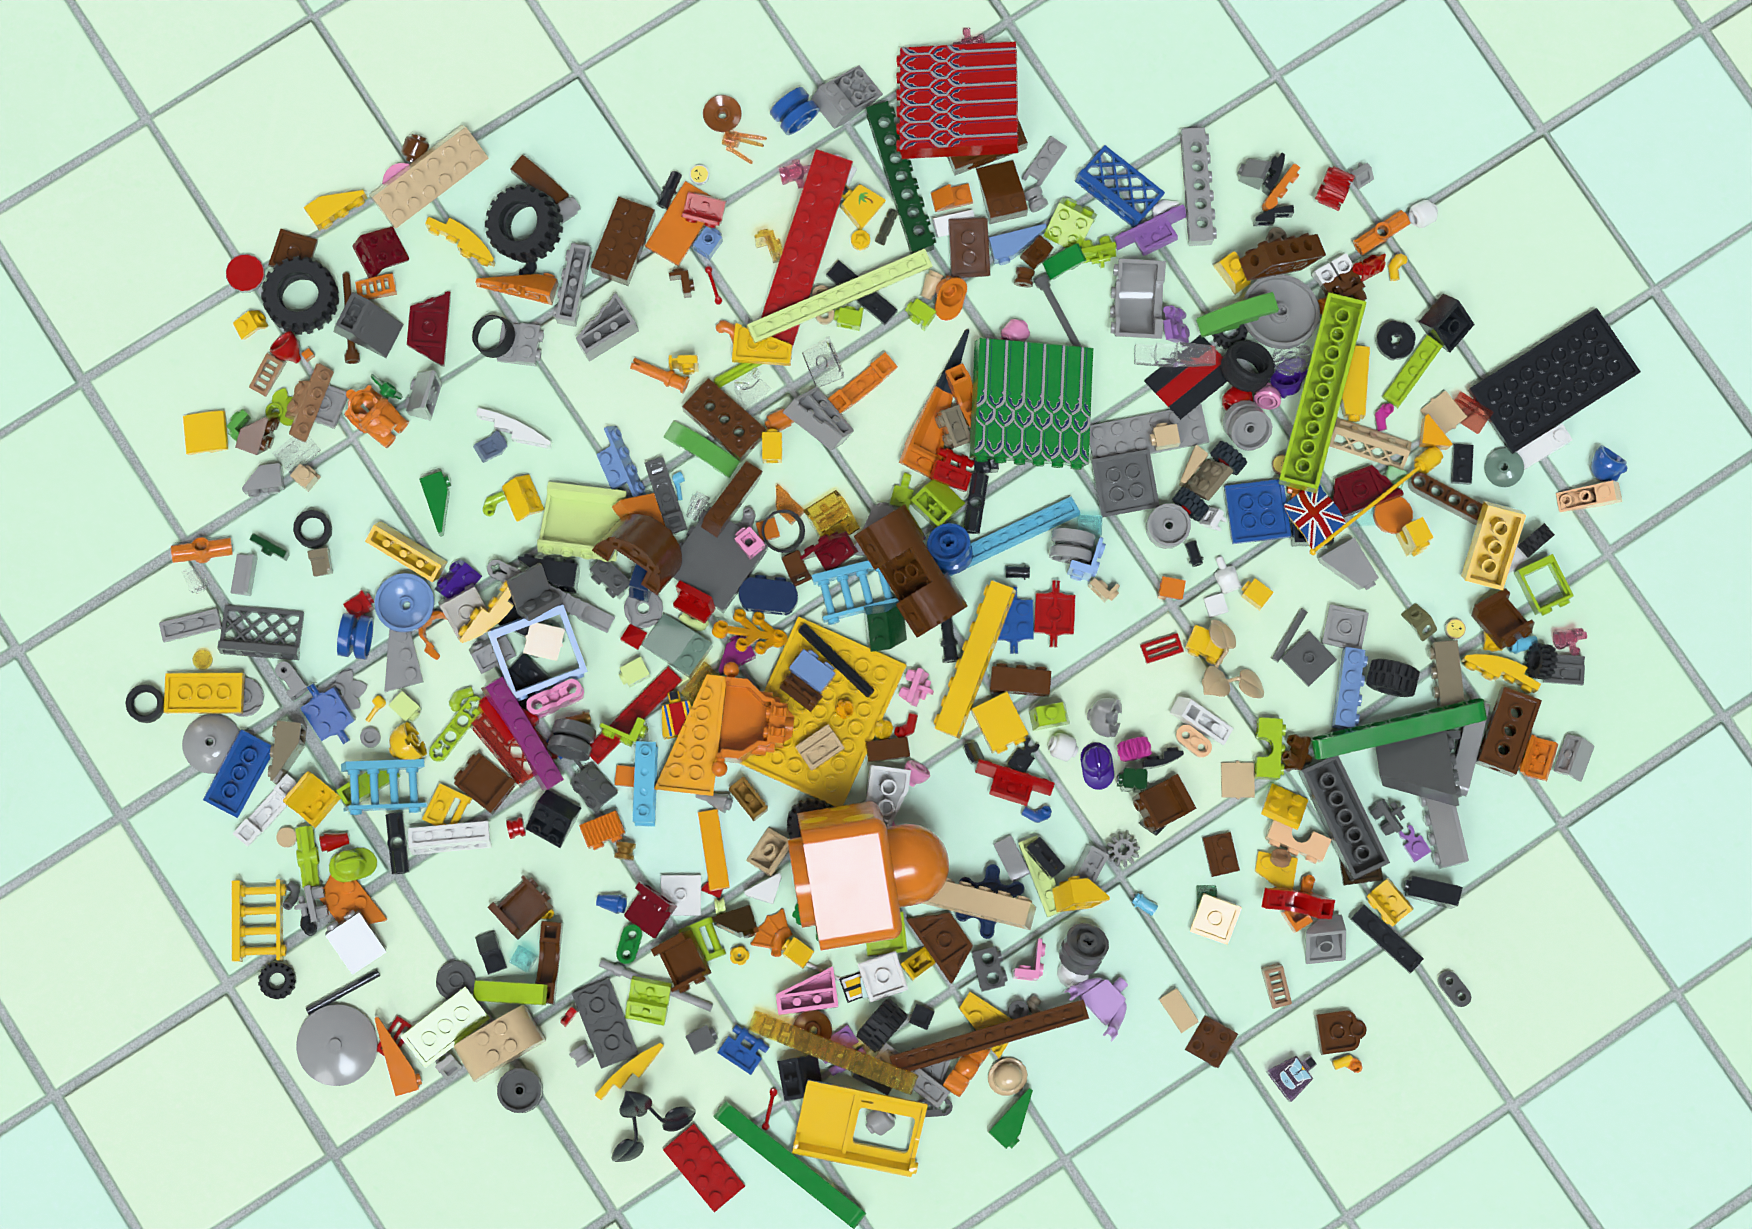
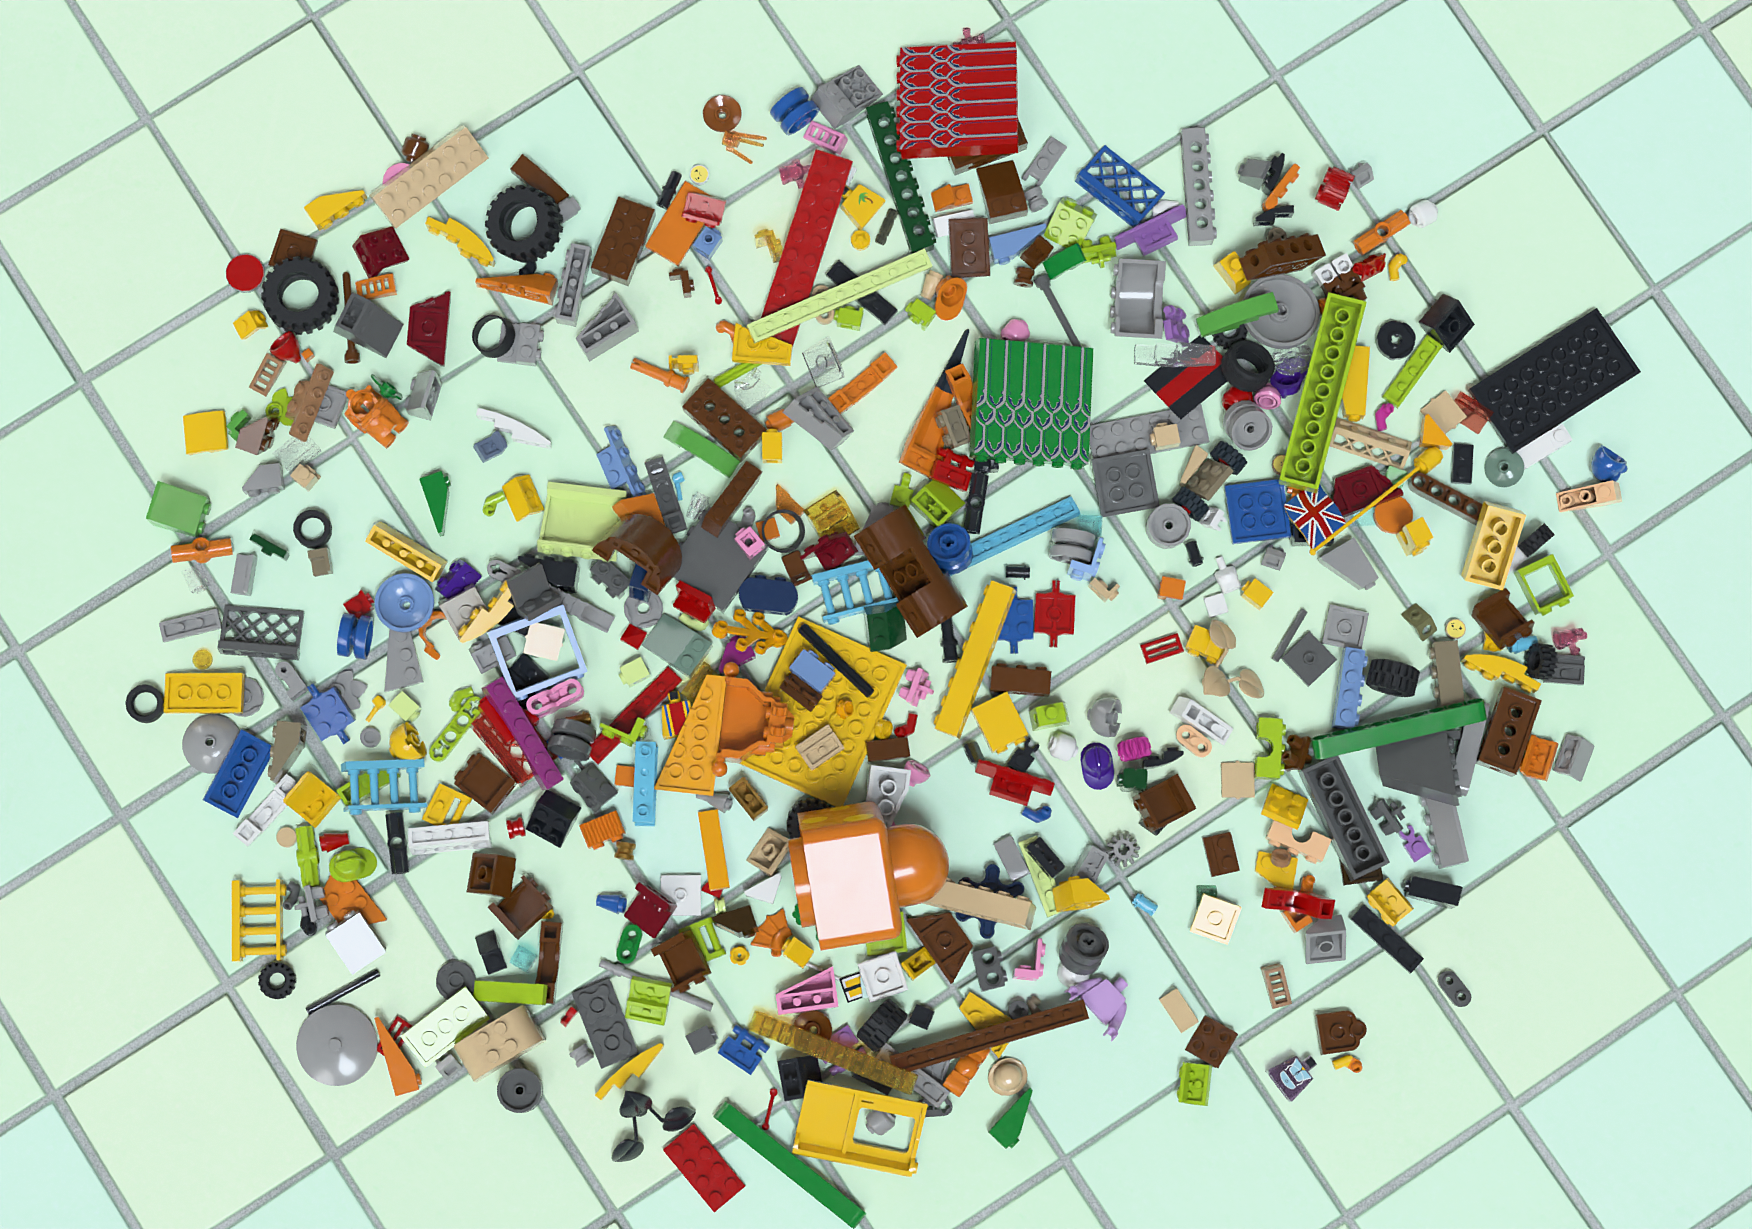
(178, 510): none -> bright green slope
(491, 875): none -> reddish brown slope
(837, 136): none -> bright pink slope
(1194, 1084): none -> lime bracket
(1273, 558): none -> light grey tile

